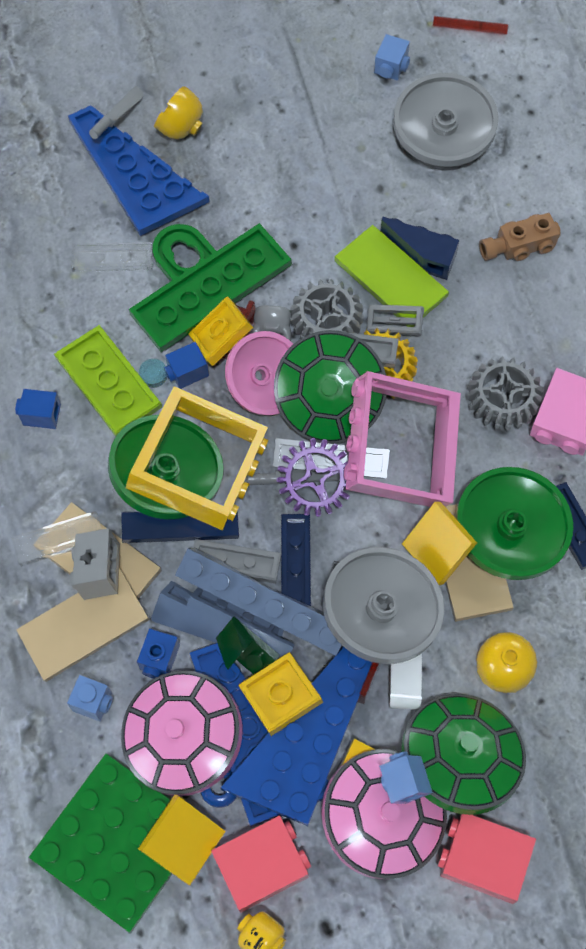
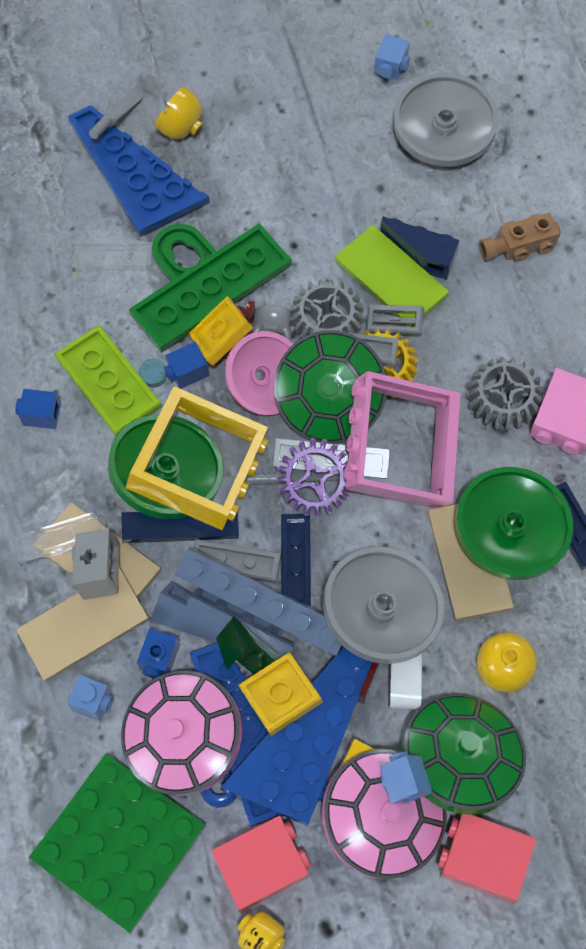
(182, 840): yellow tile -> none
(439, 542): yellow tile -> none
(472, 25): clear red bar -> none

